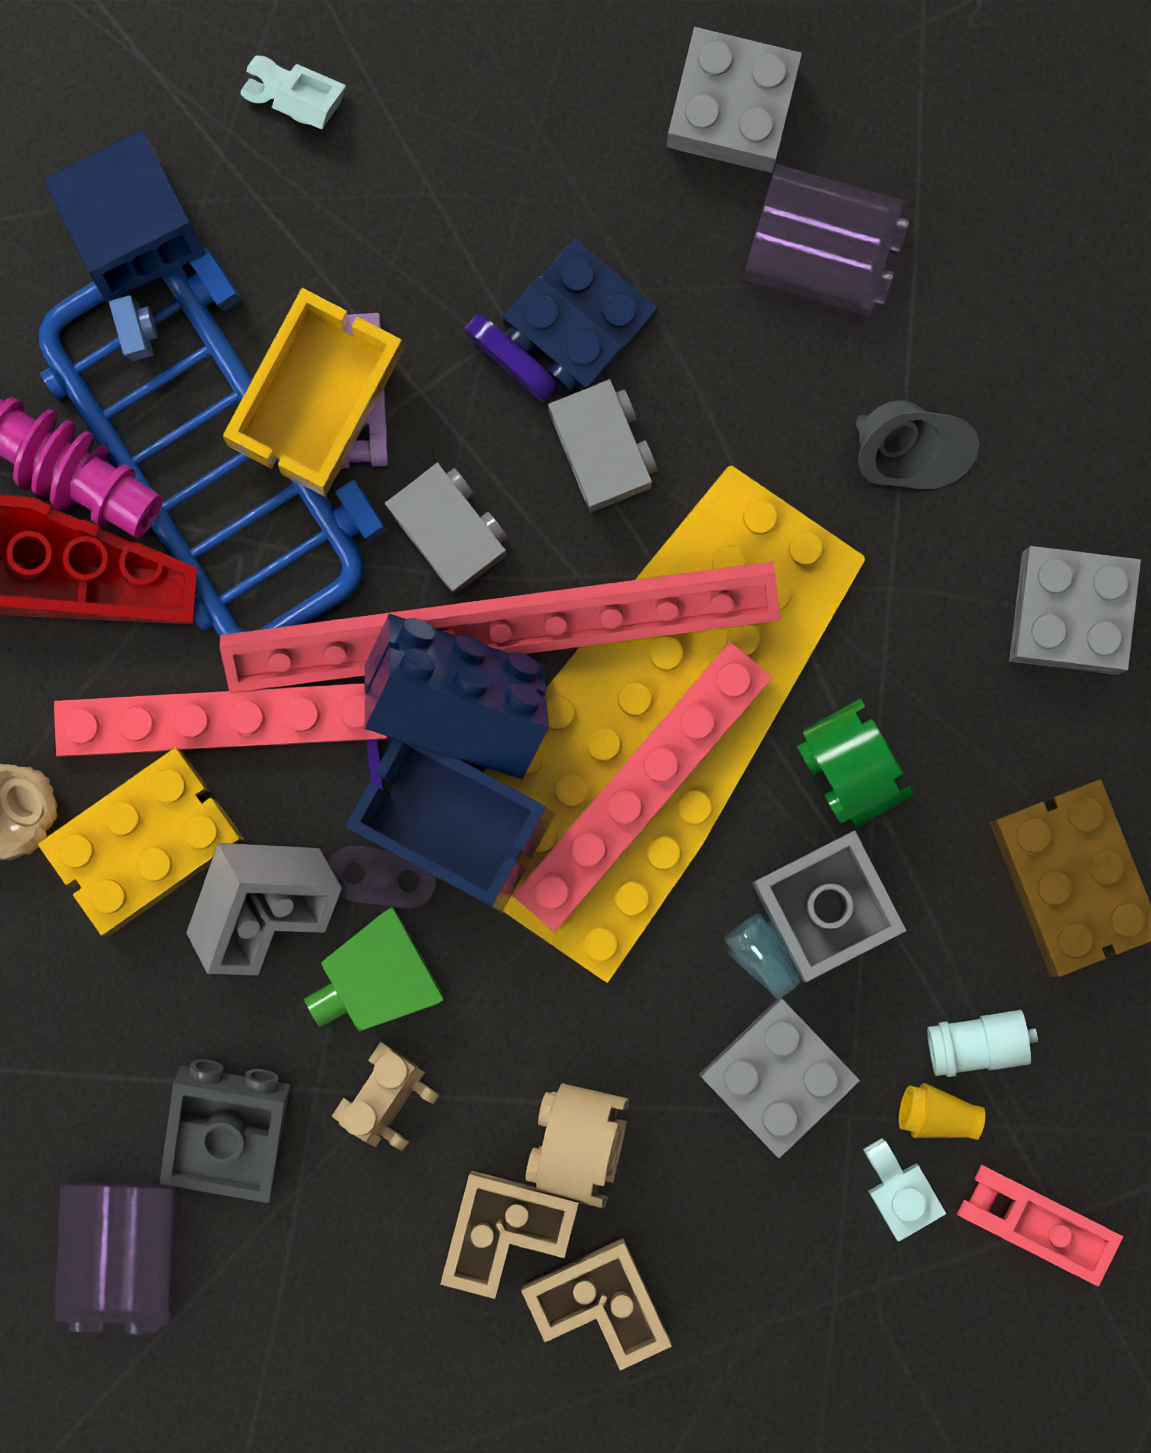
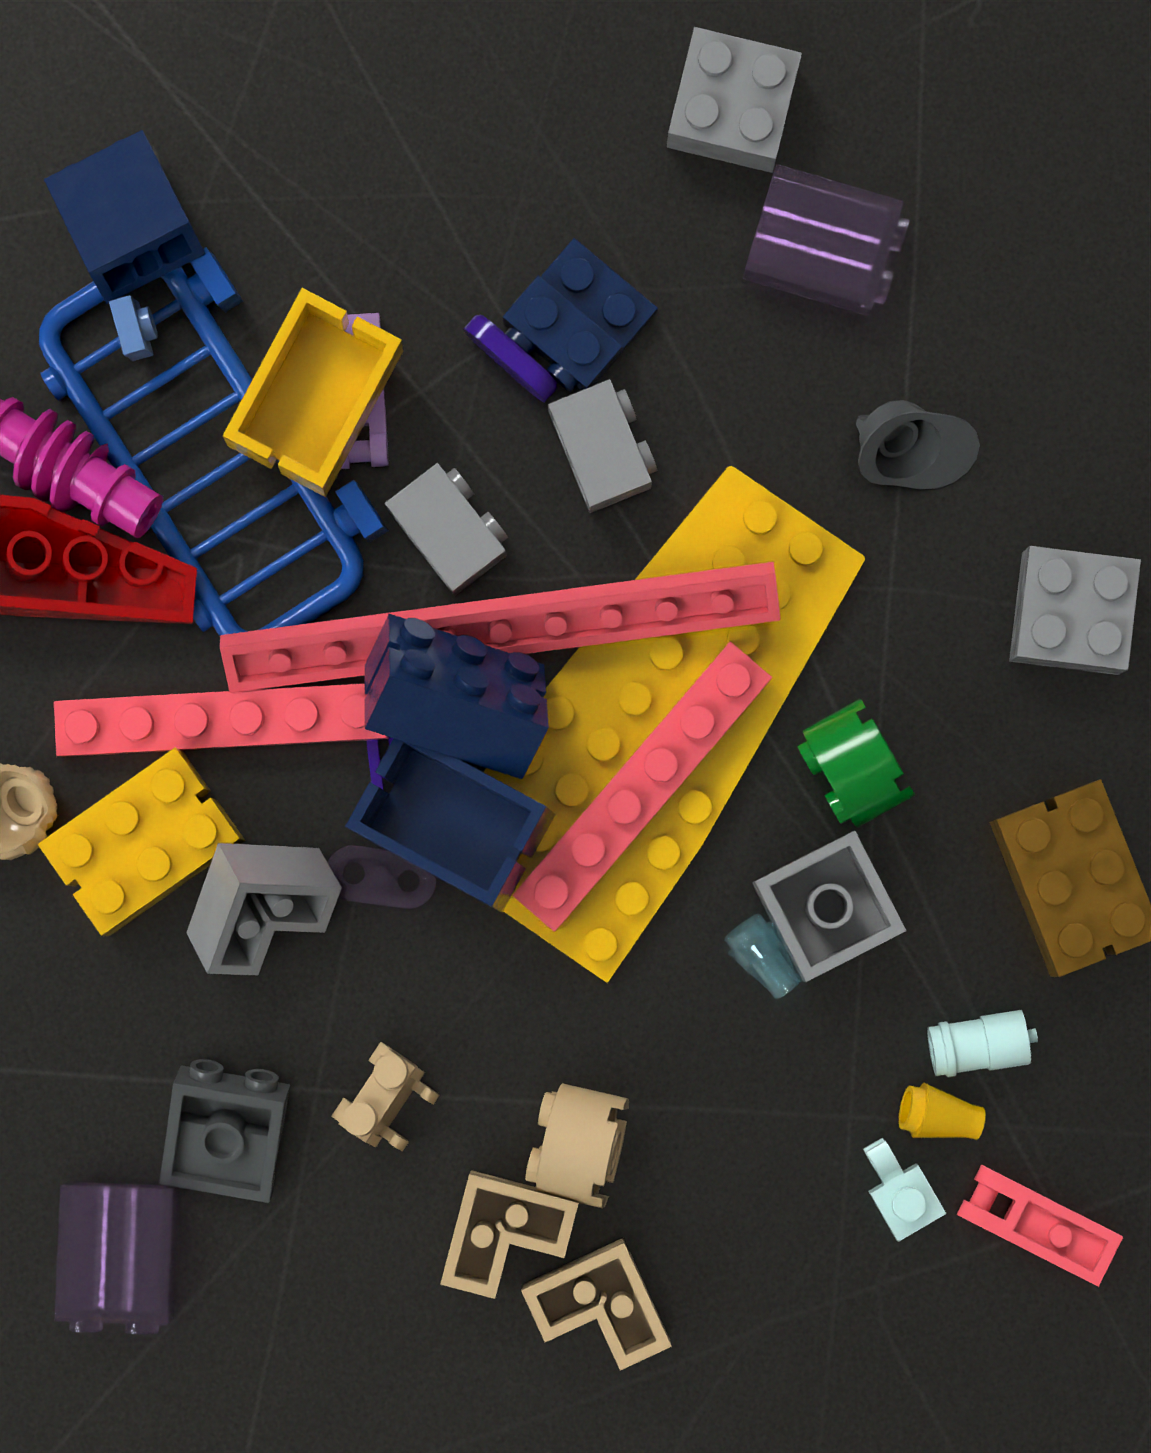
(298, 92): light aqua plate -> none
(375, 977): bright green torso -> none
(779, 1077): light grey brick -> none

